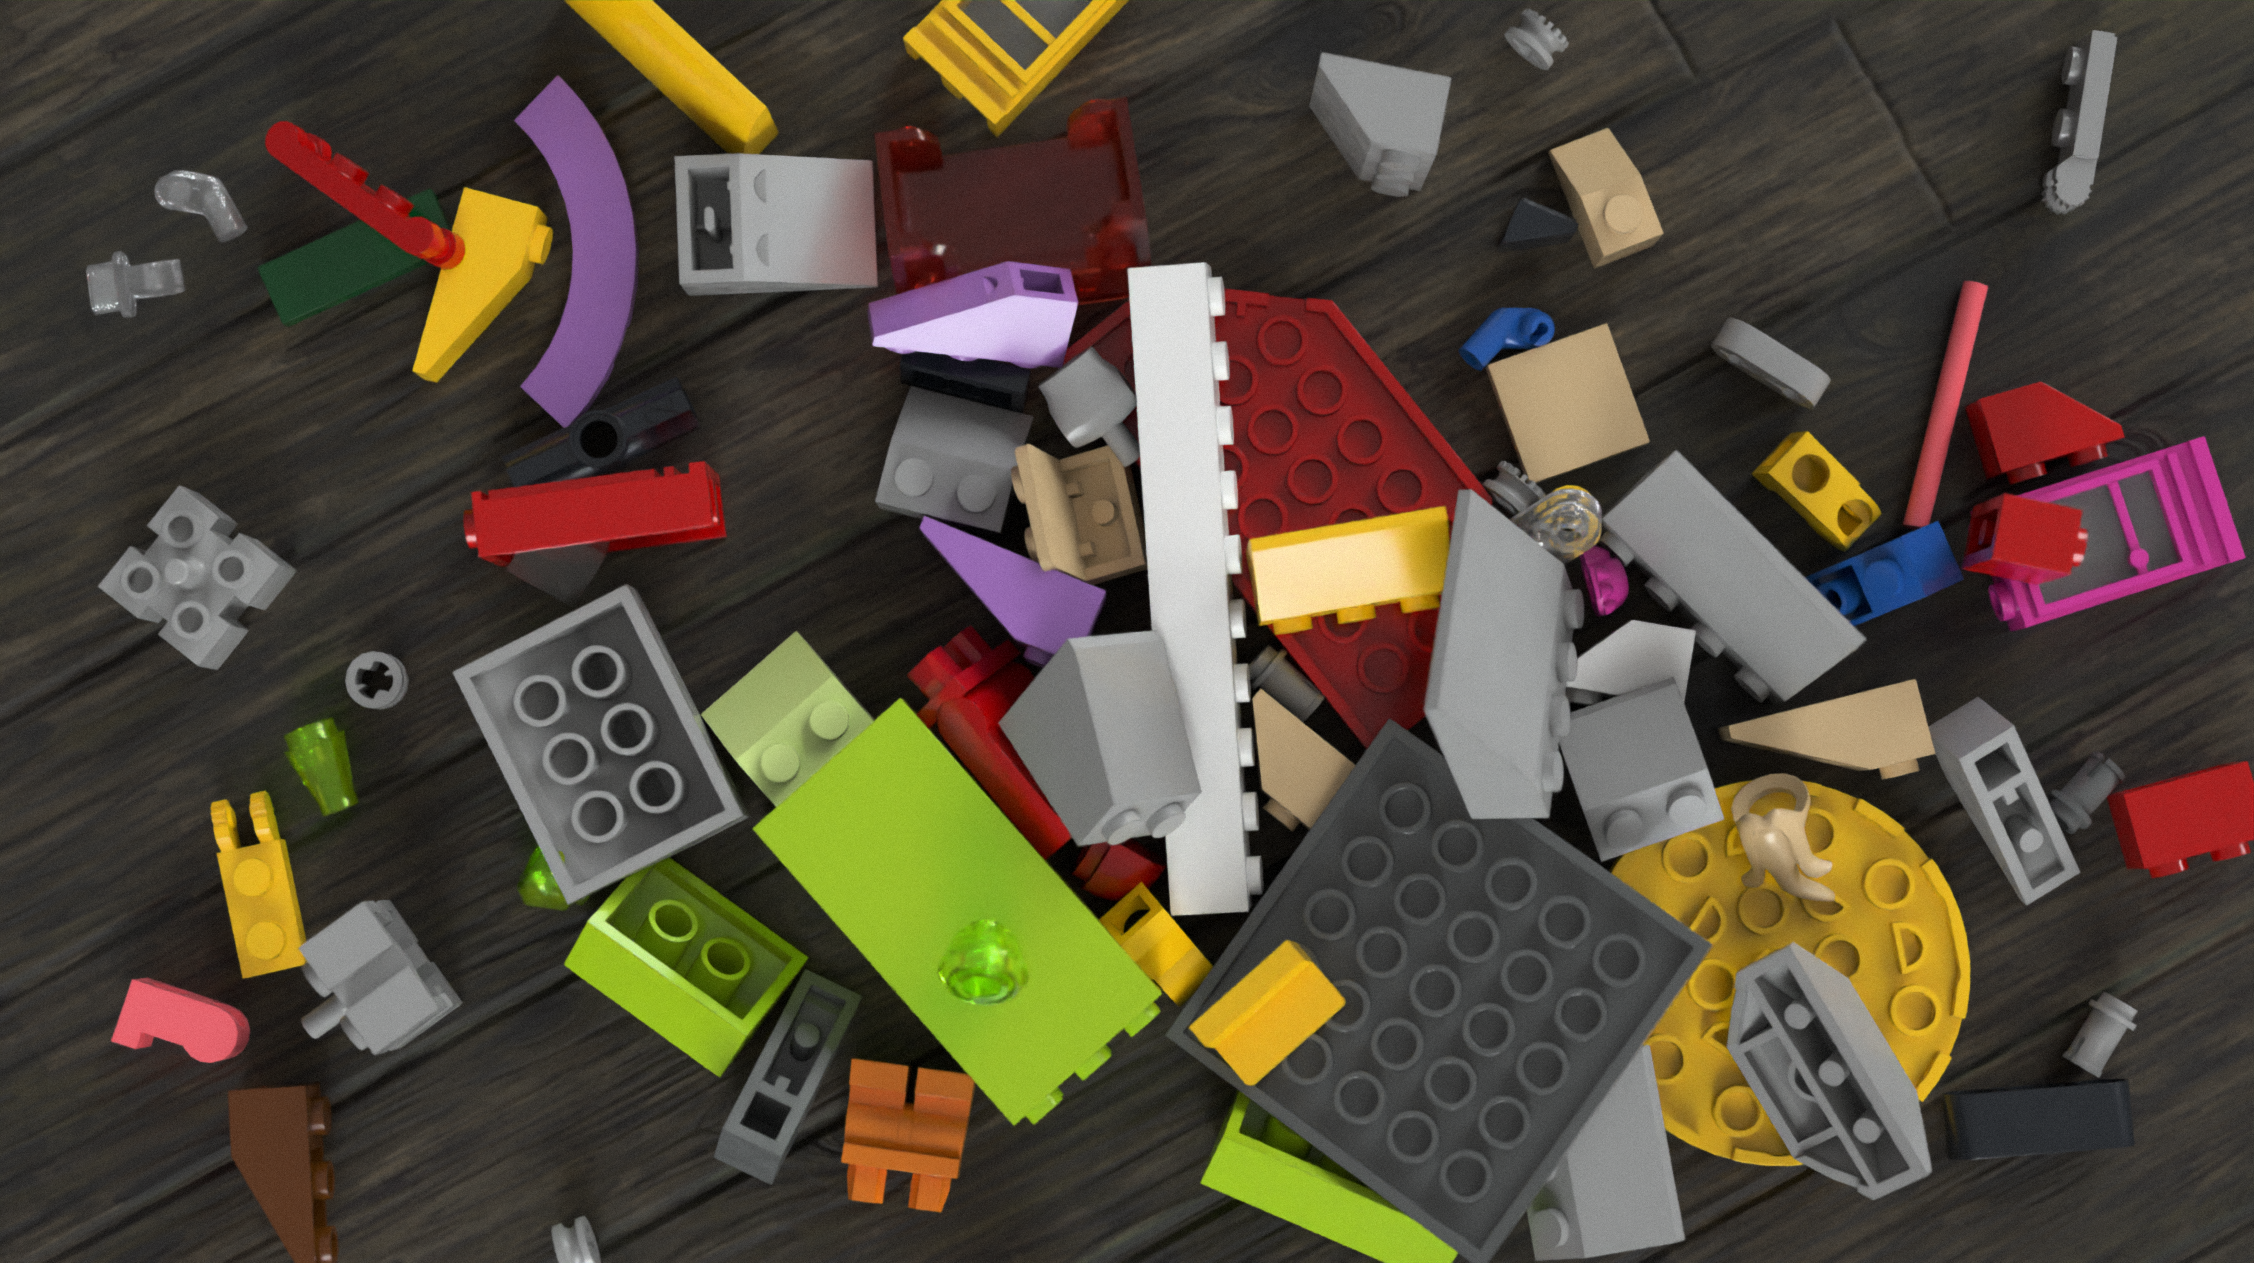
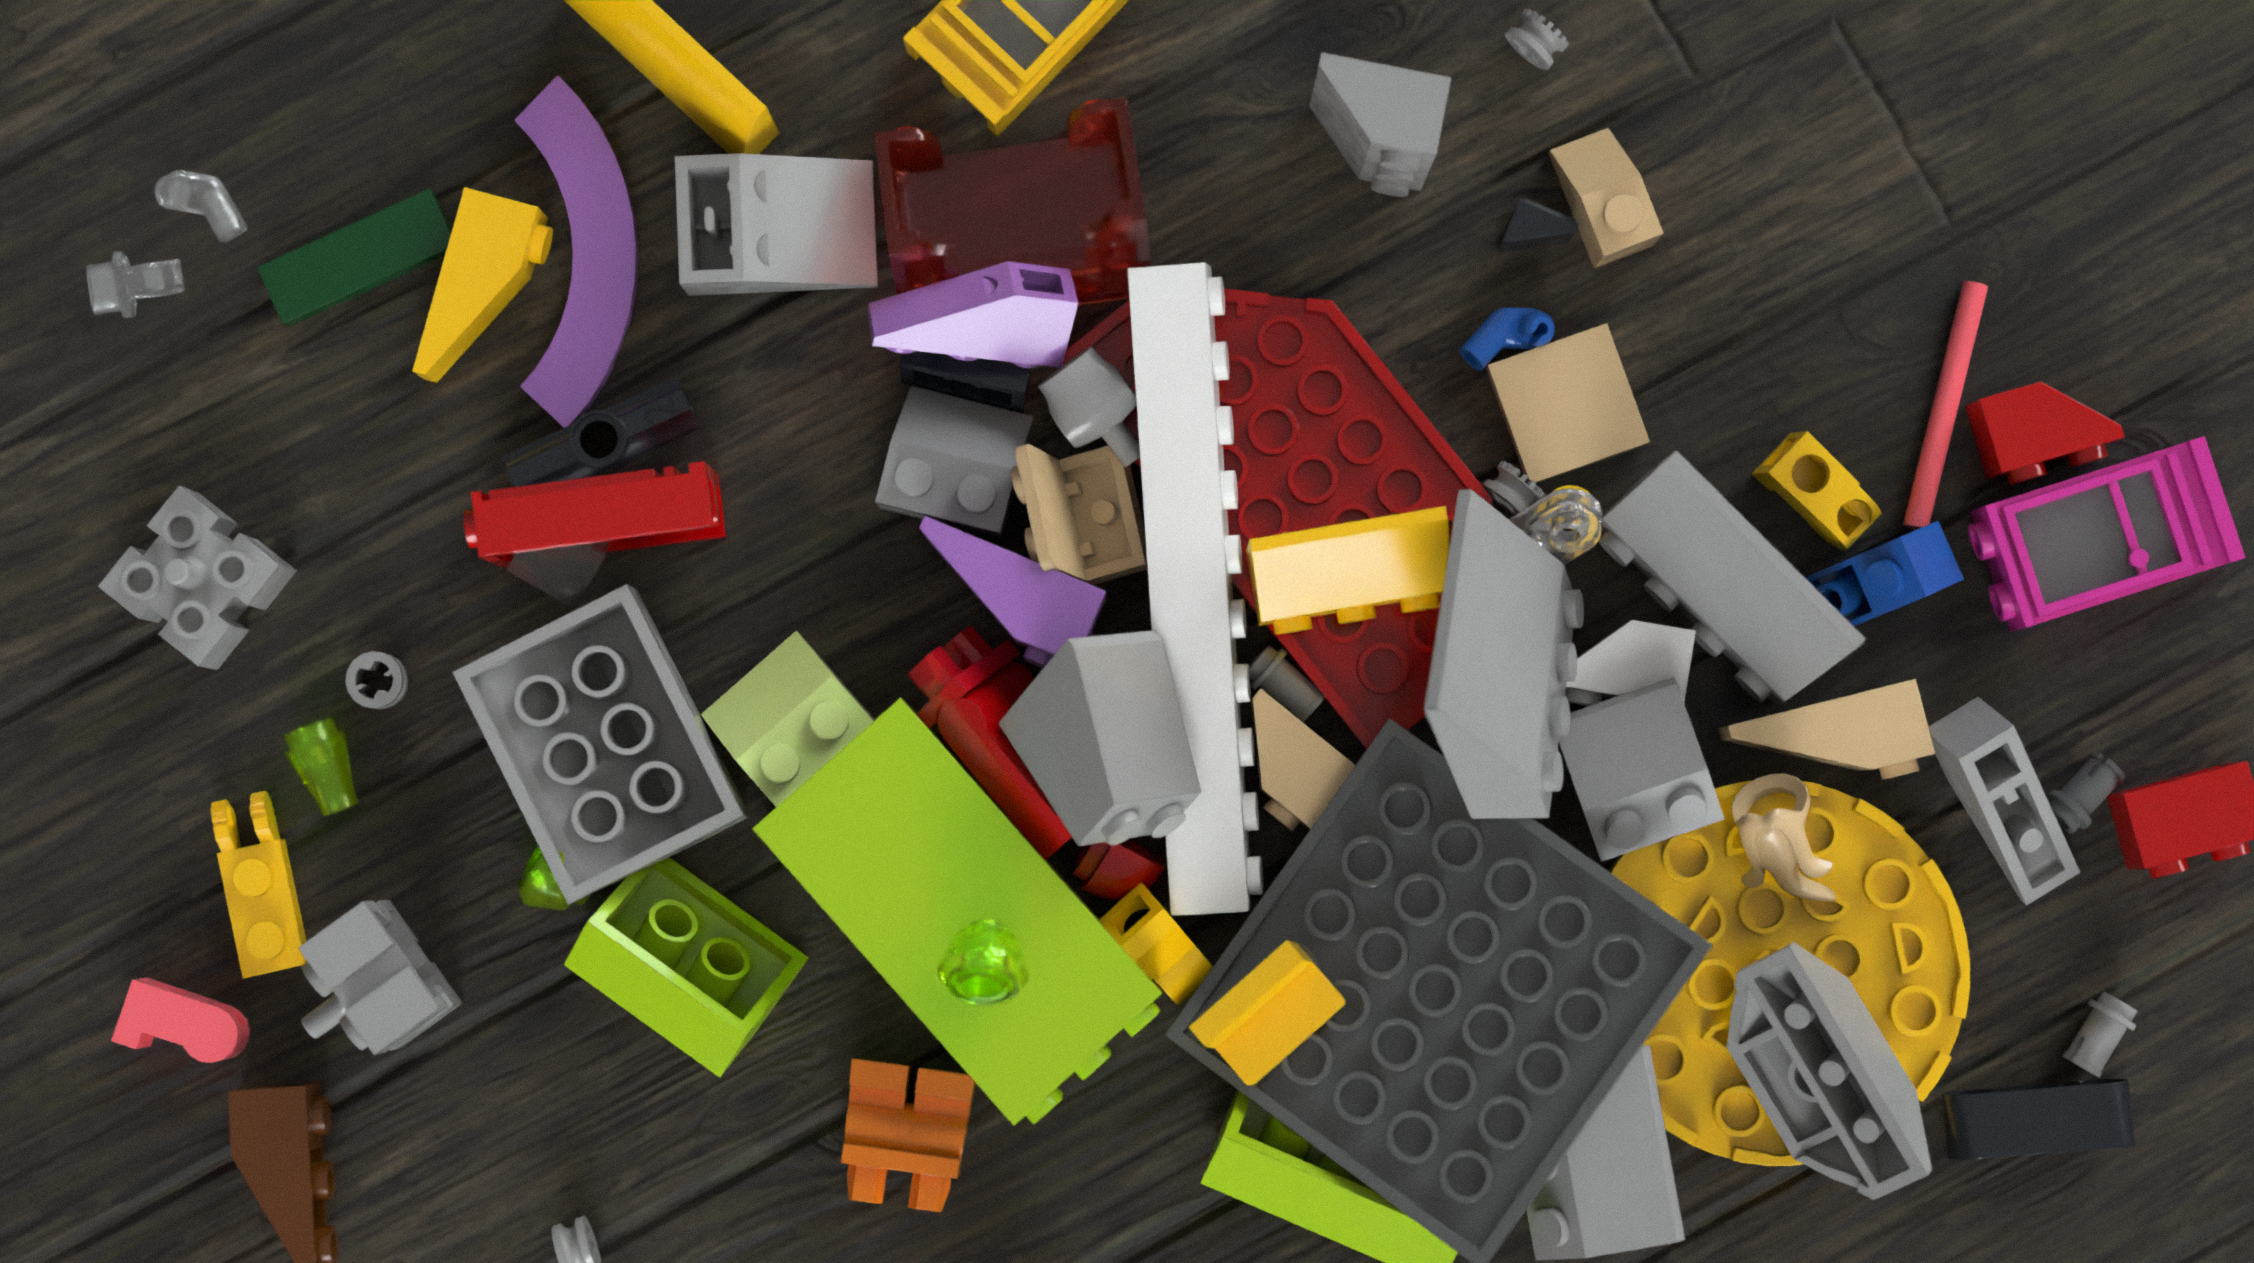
(344, 183): red plate -> none
(787, 1077): dark grey slope -> none
(1604, 580): dark pink animal -> none
(1770, 363): light grey beam -> none
(2024, 539): red brick -> none
(2081, 124): light grey hinge -> none

